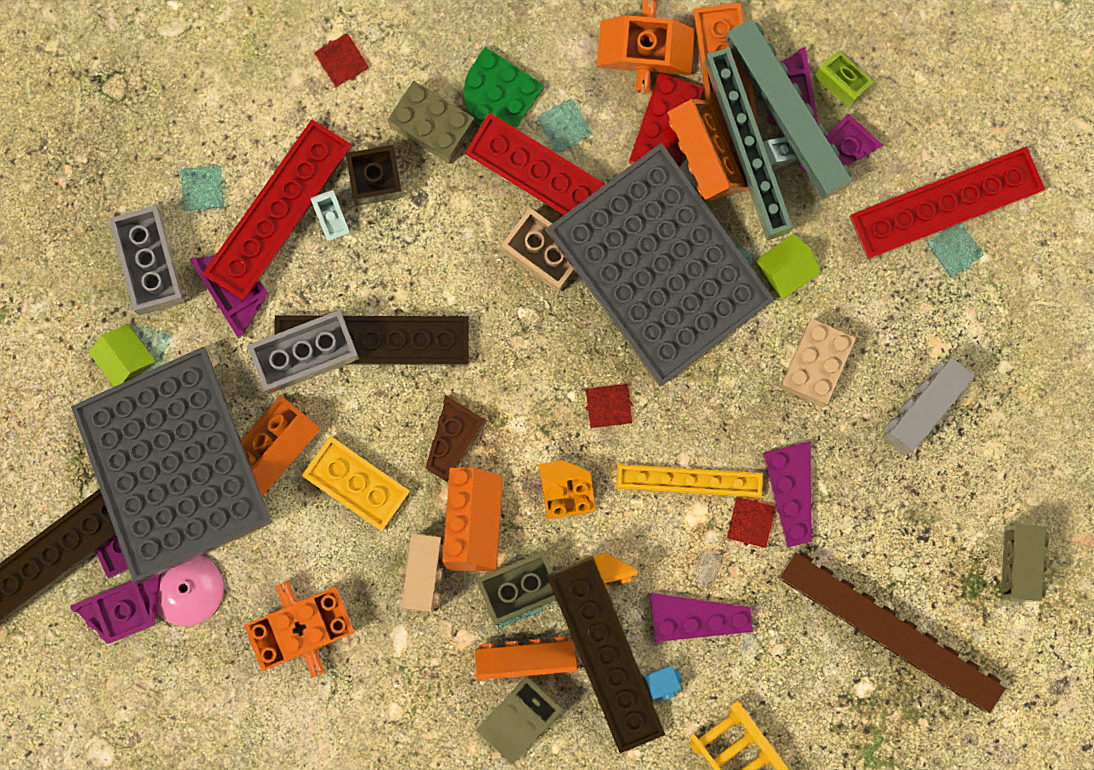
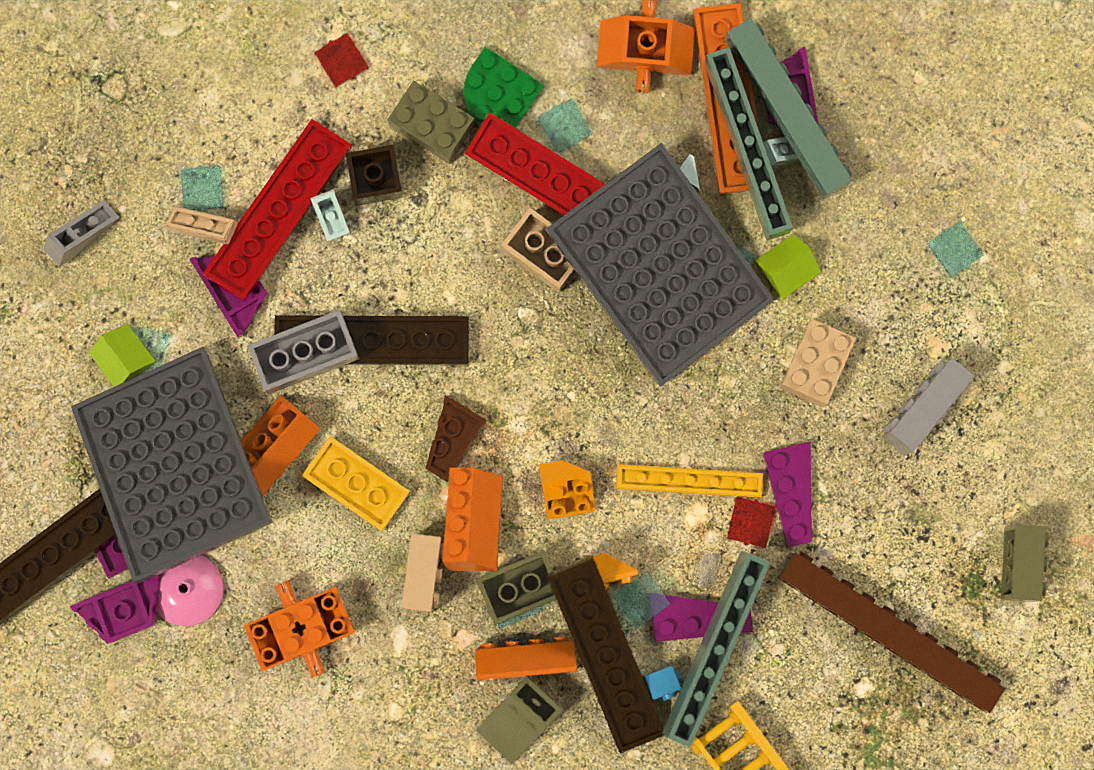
(79, 233): none -> light grey slope
(147, 260): light grey brick -> none
(201, 225): none -> tan tile
(608, 406): clear red piece -> none
(641, 600): none -> clear light blue piece
(655, 127): red plate -> none
(706, 149): orange slope -> none
(715, 648): none -> sand green brick
(843, 79): lime slope -> none
(851, 141): magenta wing -> none
(947, 203): red plate -> none

